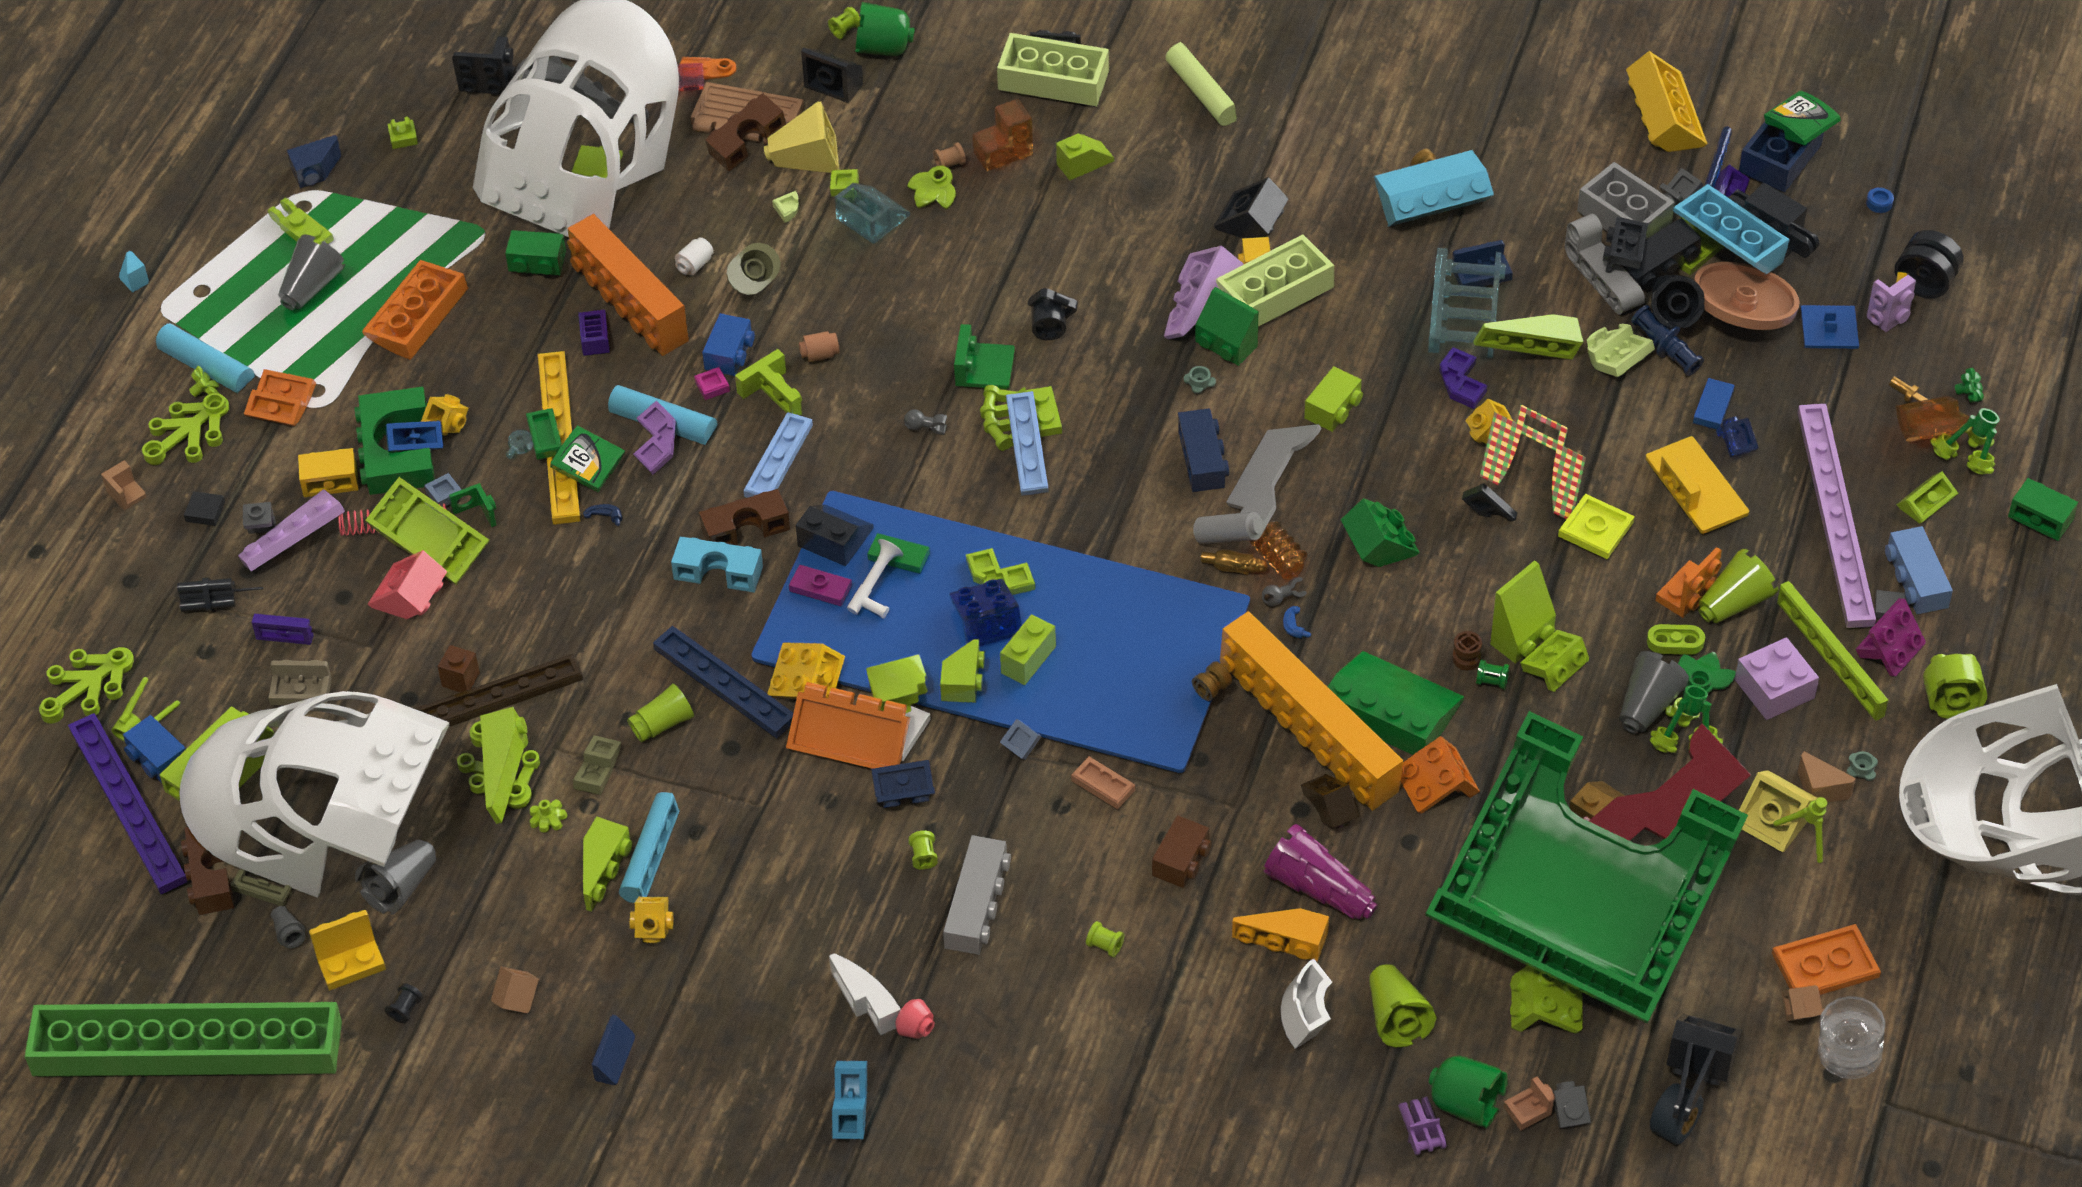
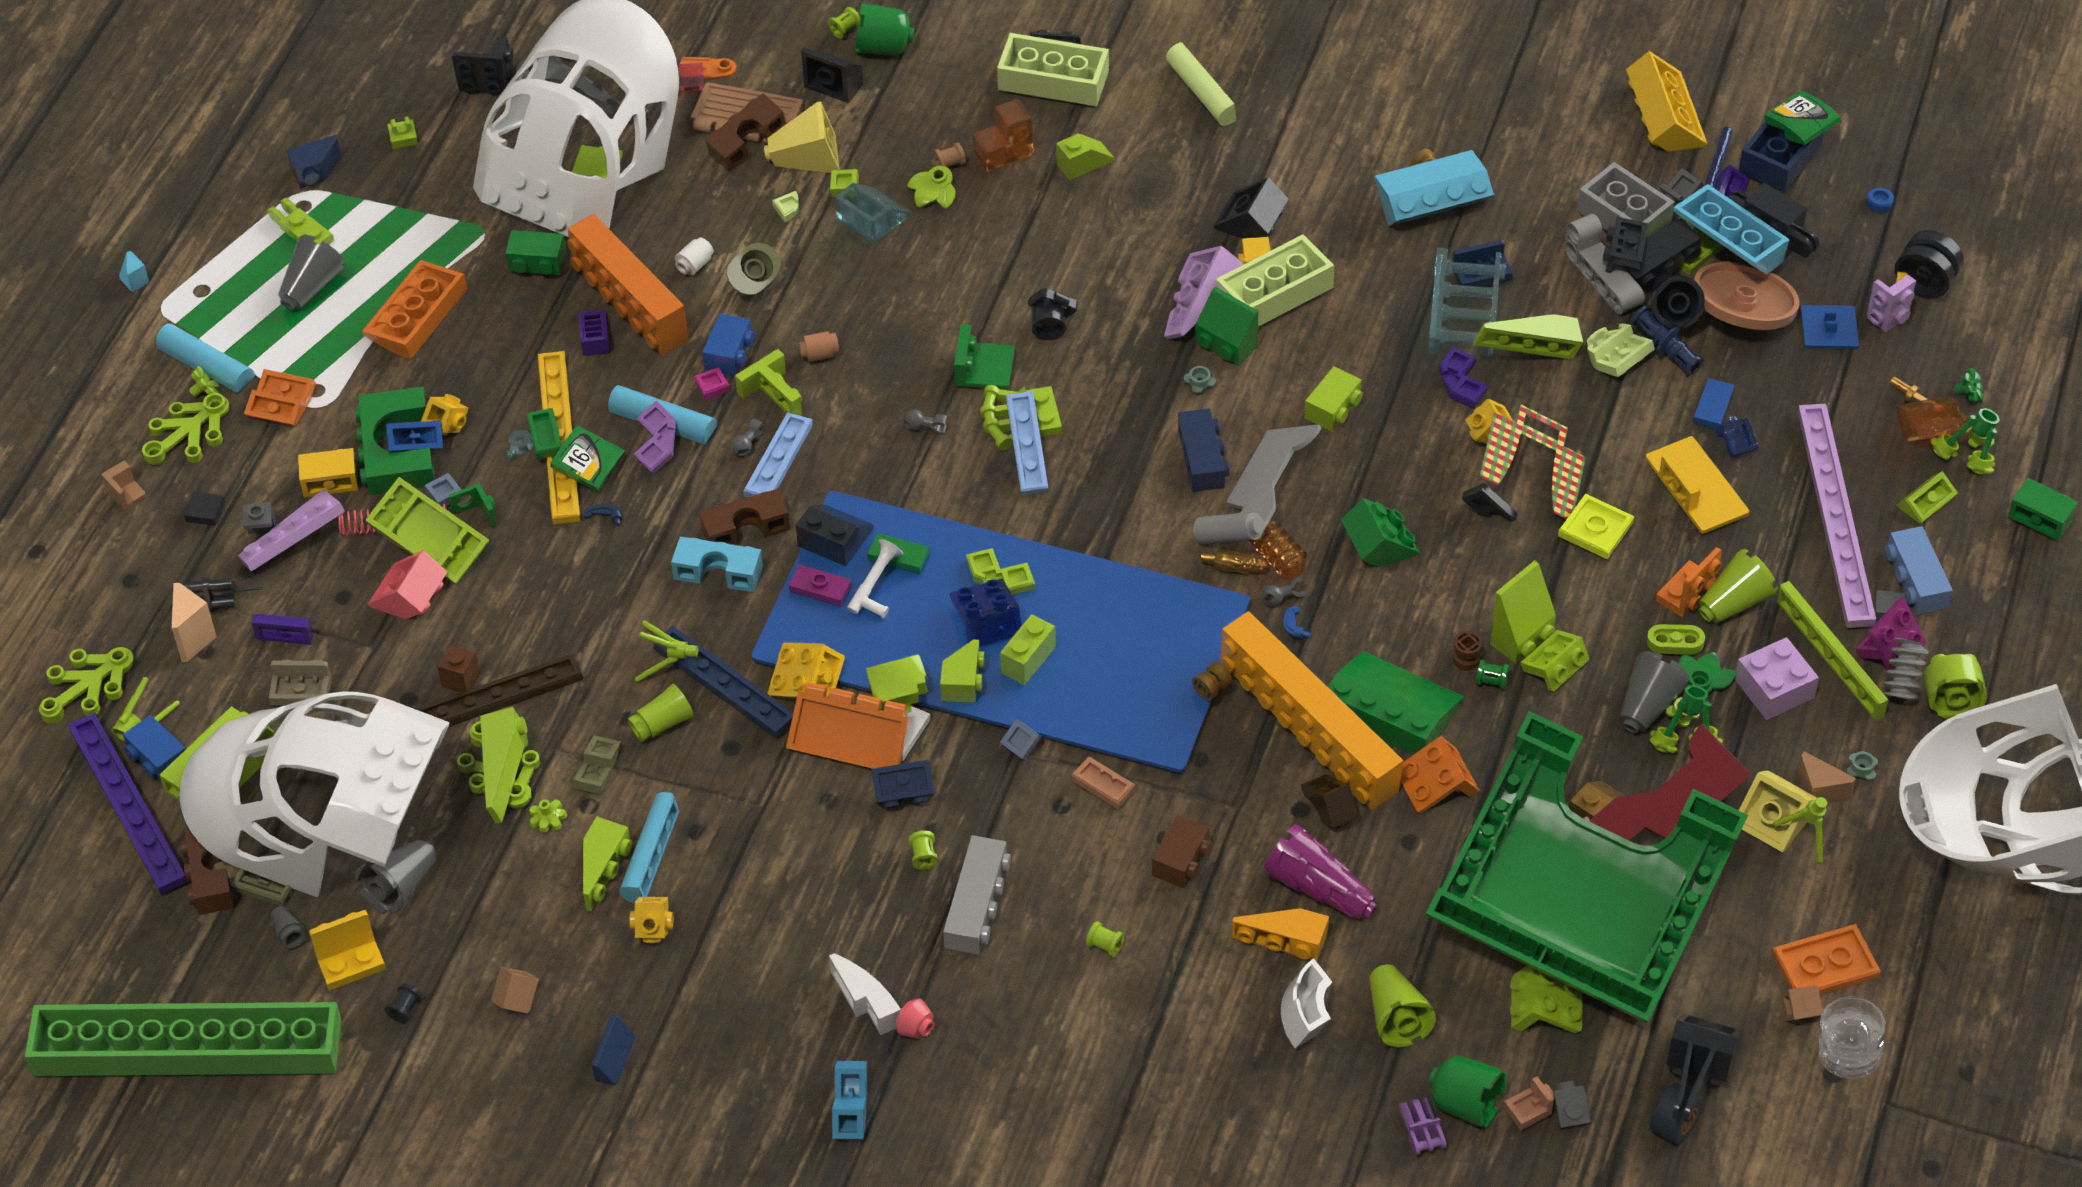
(190, 622): none -> light nougat slope
(675, 649): none -> lime plant
(742, 444): none -> dark grey arm
(1905, 669): none -> light grey piece

